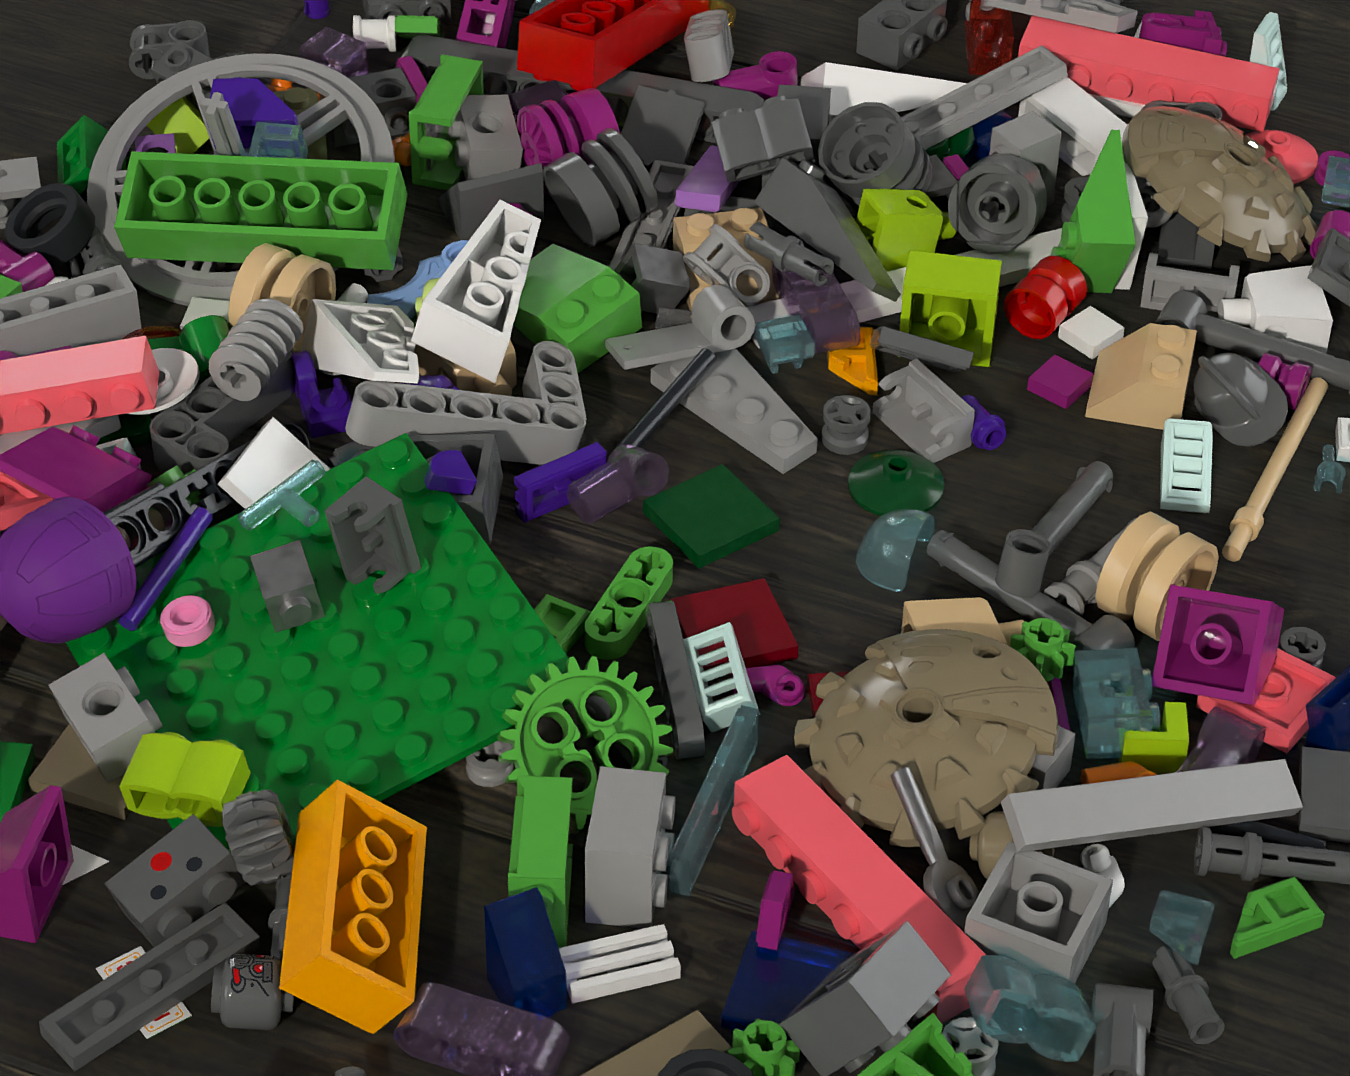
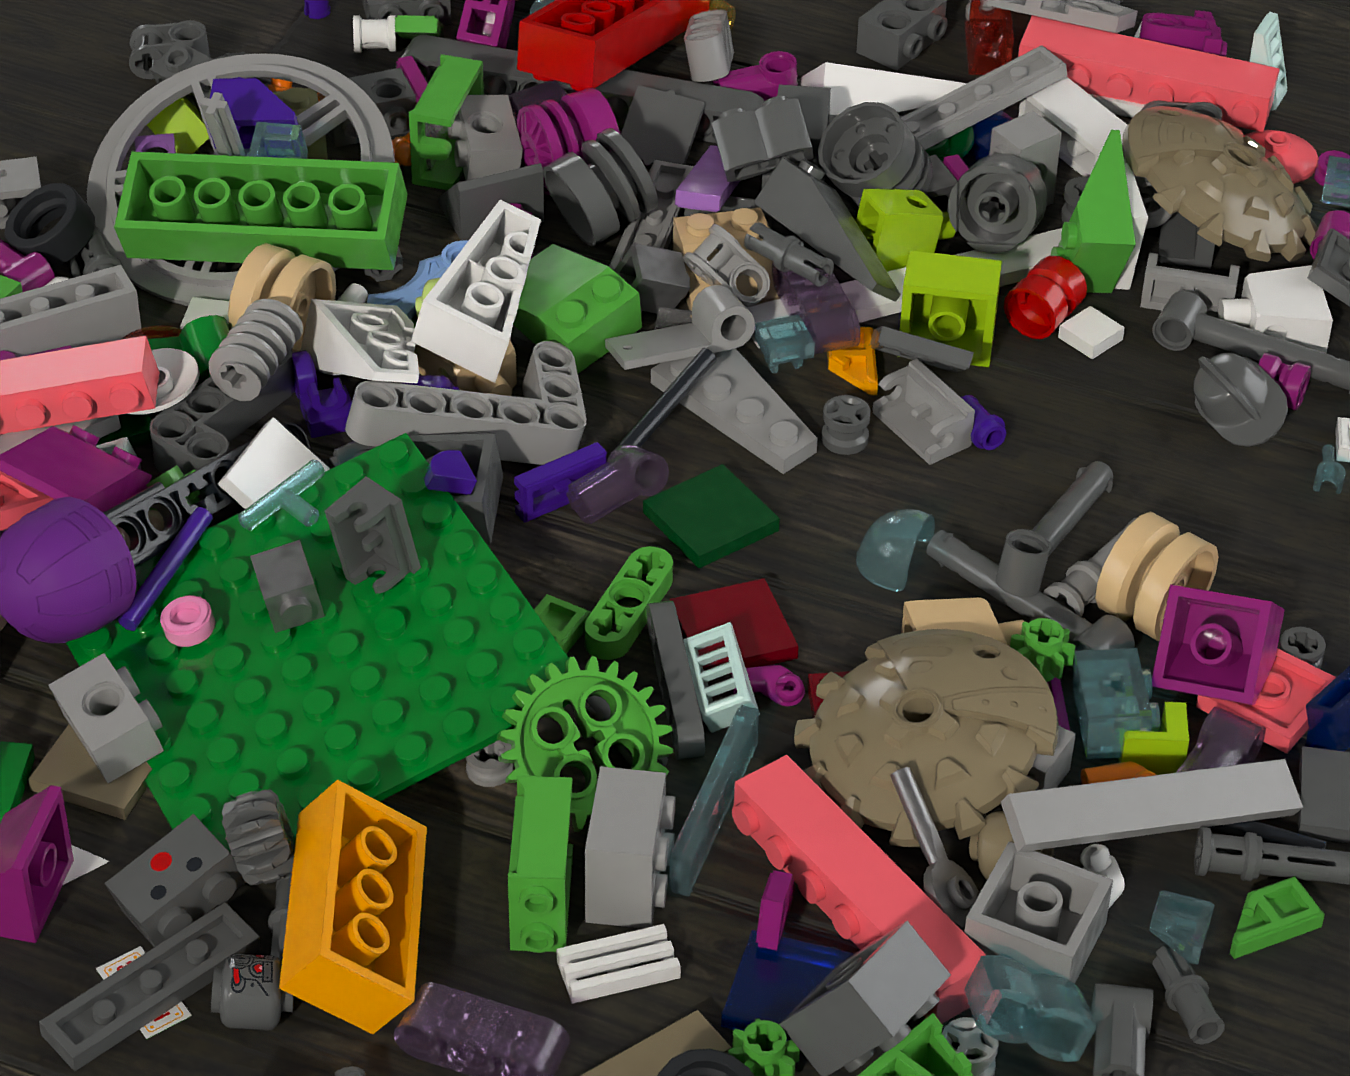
(77, 151): green panel -> none
(183, 778): lime brick -> none
(337, 52): clear purple brick -> none
(524, 955): clear blue slope -> none
(895, 481): dark green dish -> none
(1060, 381): magenta tile -> none
(1143, 377): tan slope -> none
(1186, 463): light aqua slope -> none
(1250, 518): tan bar -> none

